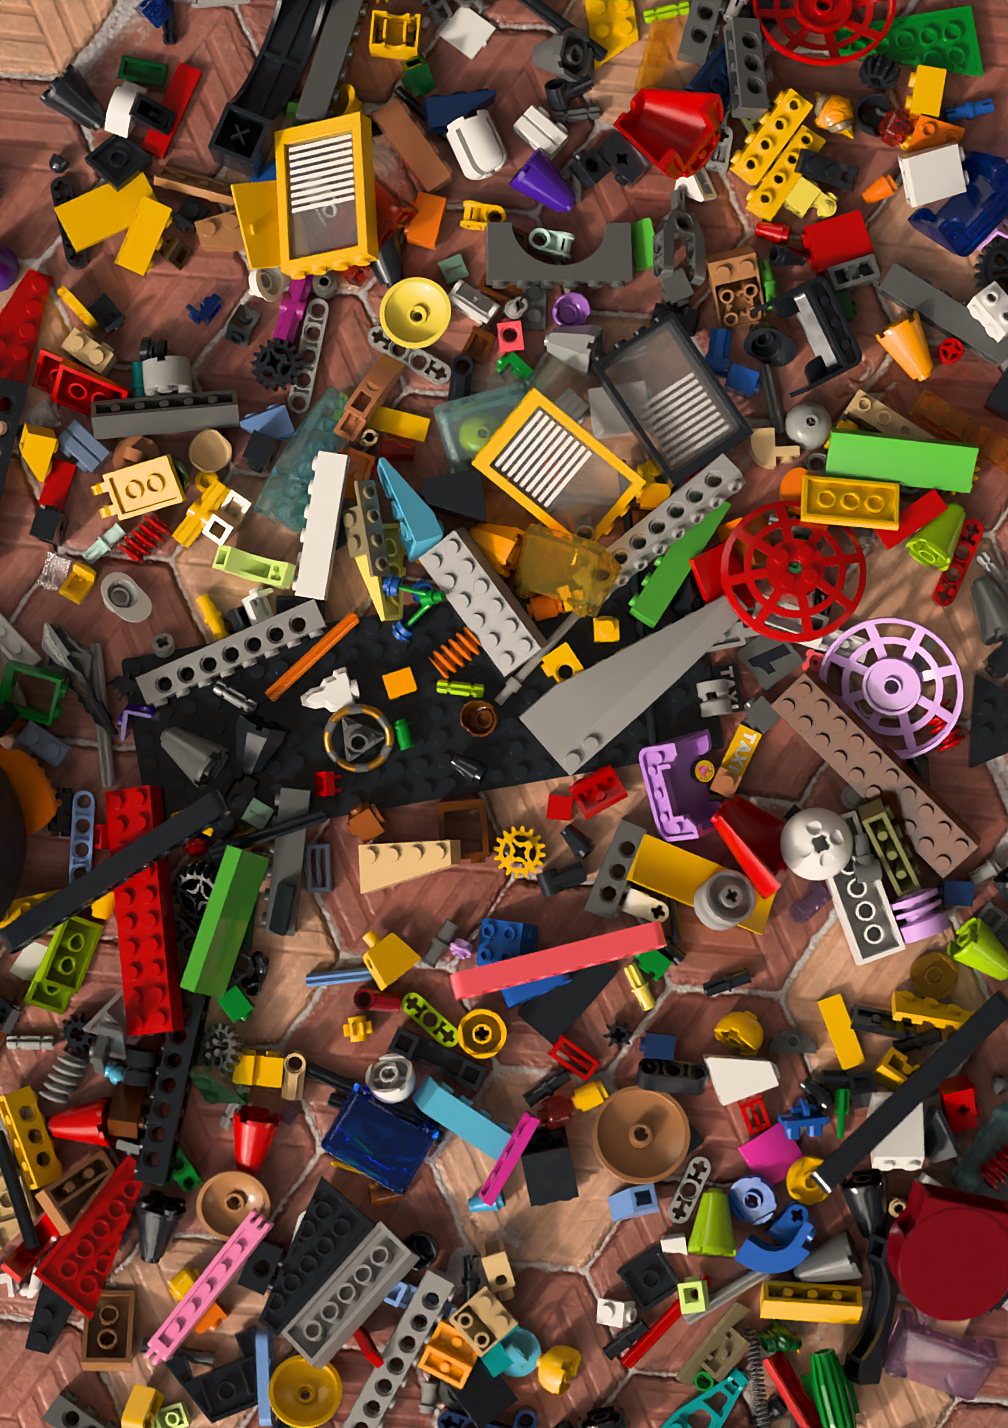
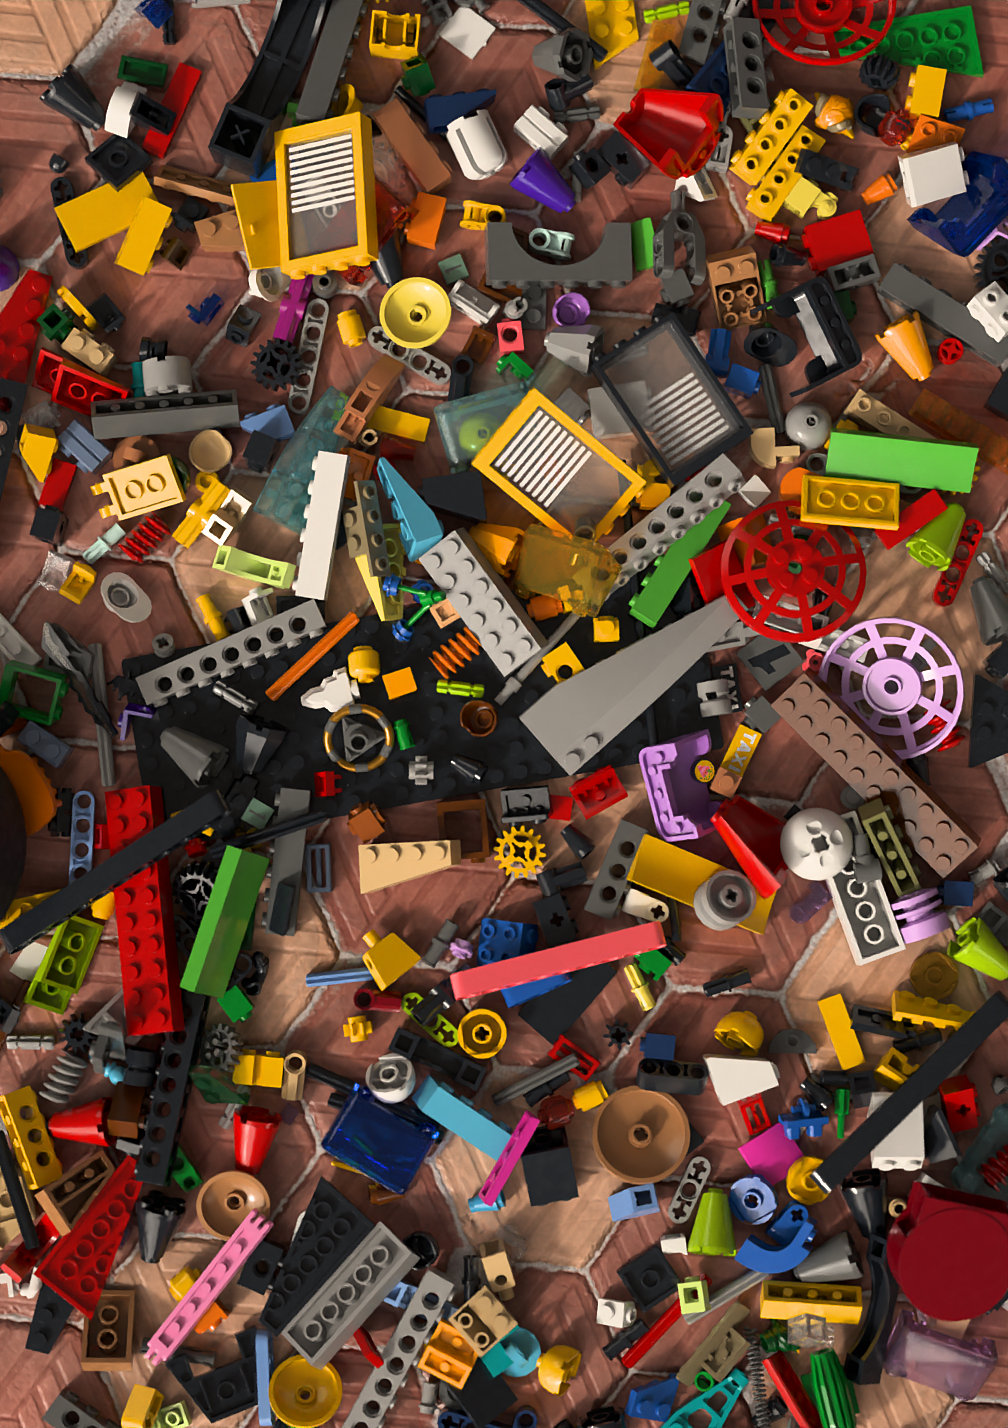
(56, 323): none -> dark green brick
(351, 328): none -> yellow brick
(364, 664): none -> yellow head
(421, 770): none -> light grey gear
(439, 999): none -> black piece
(444, 613): none -> light nougat tile
(526, 805): none -> black bracket
(536, 1079): none -> dark grey axle
(555, 935): none -> black brick
(653, 1399): none -> blue wing
(668, 58): none -> black piece
(754, 492): none -> white slope
(809, 1331): none -> clear brick

